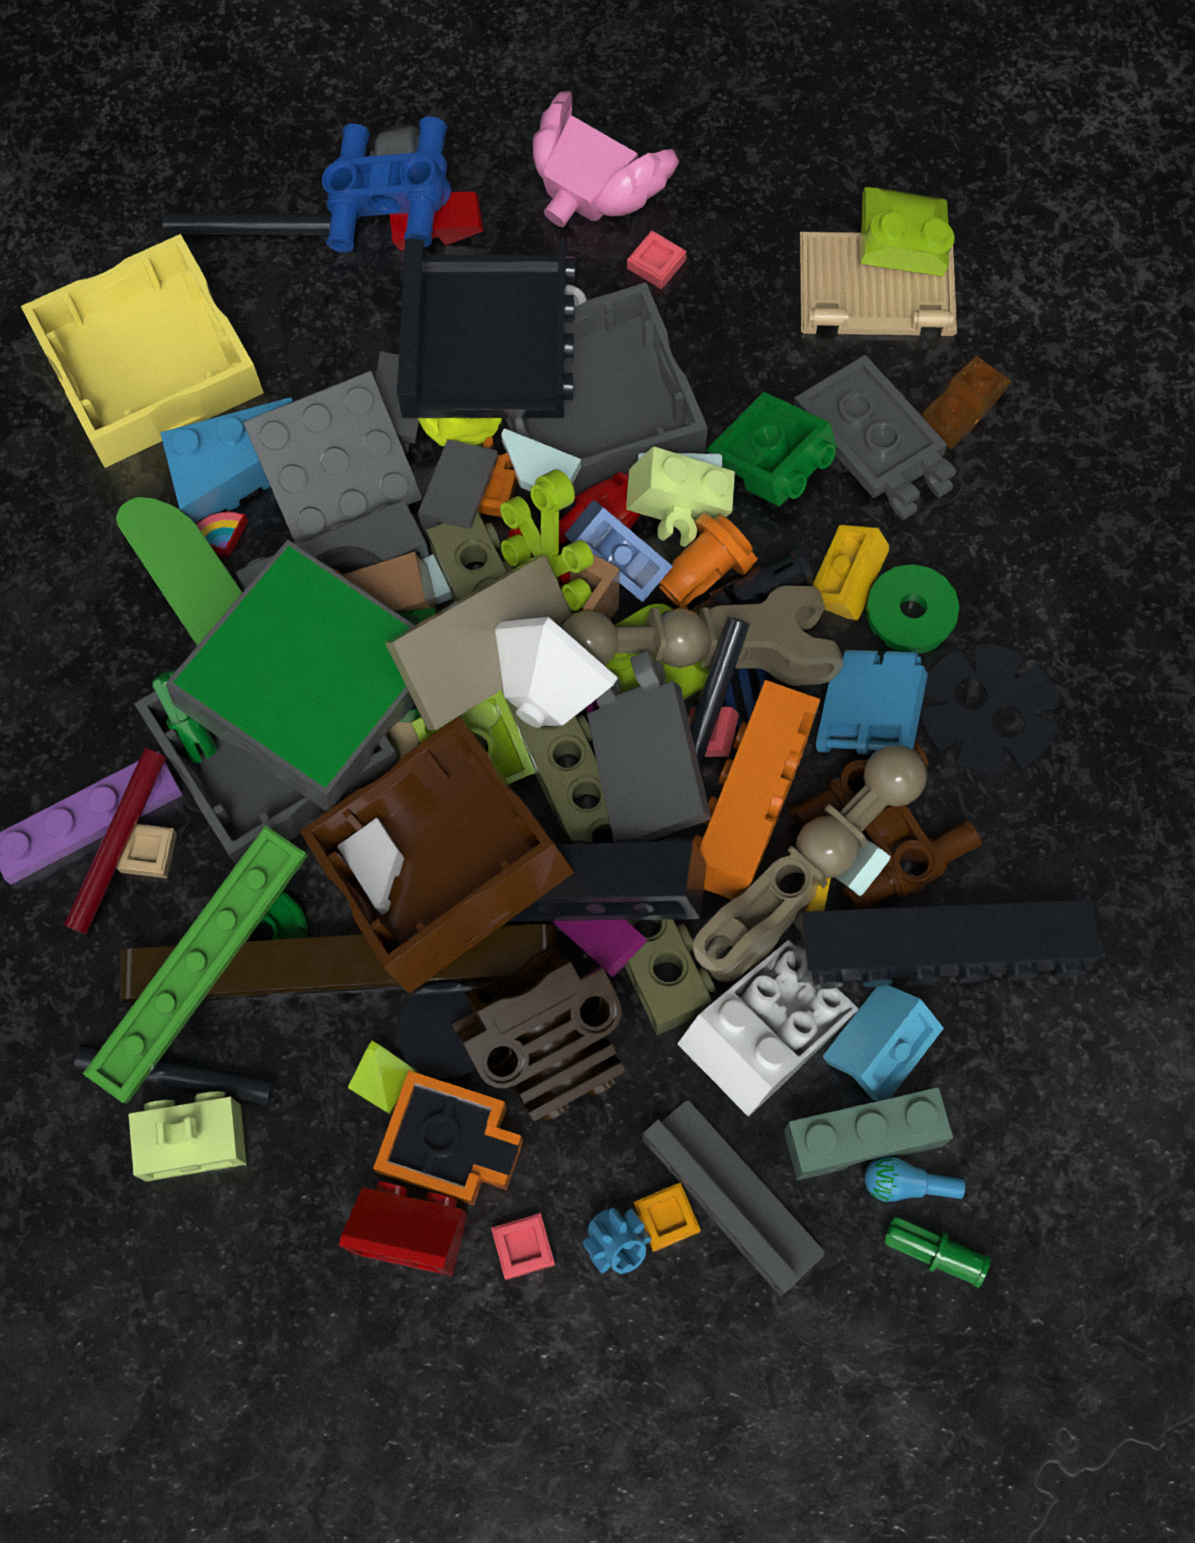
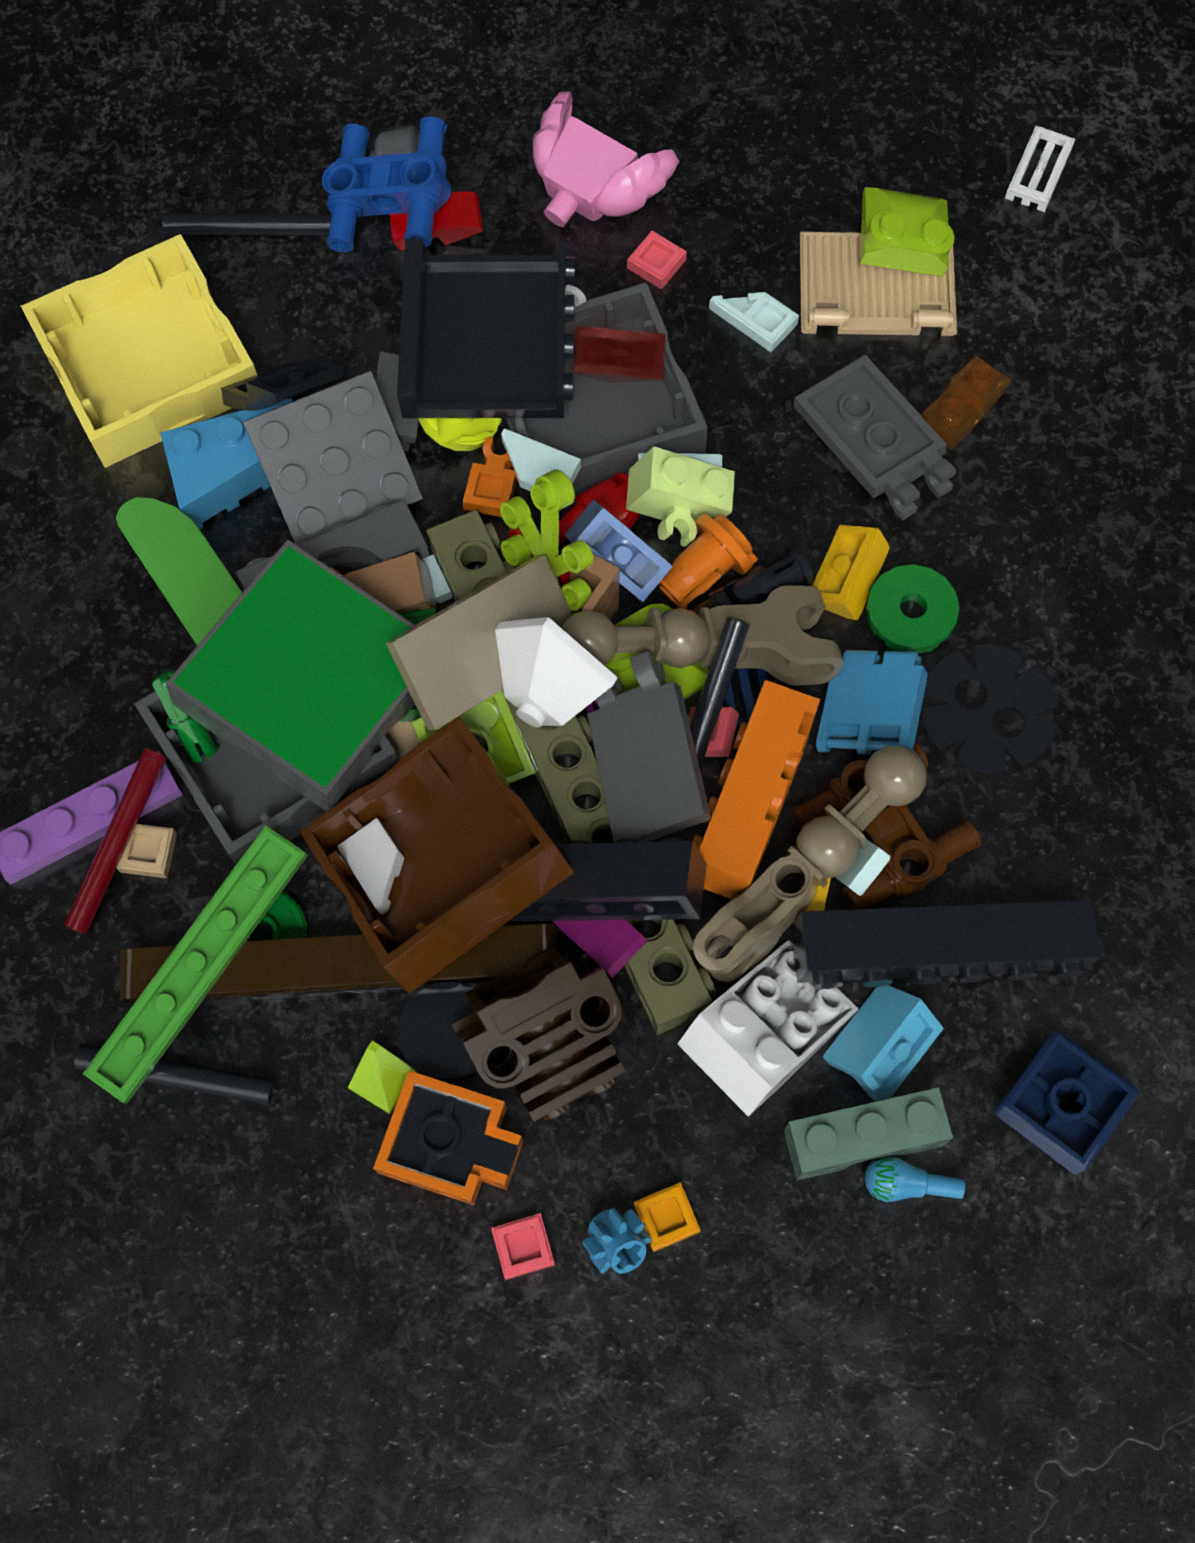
(187, 1137): yellowish green brick -> none
(223, 531): tile -> none
(281, 384): none -> black slope
(405, 1229): red slope -> none
(457, 485): dark grey panel -> none
(618, 355): none -> clear red slope
(733, 1197): dark grey panel -> none
(757, 317): none -> light aqua tile
(775, 448): green plate -> none
(937, 1251): green axle -> none
(1030, 194): none -> white tile
(1098, 1095): none -> dark blue brick

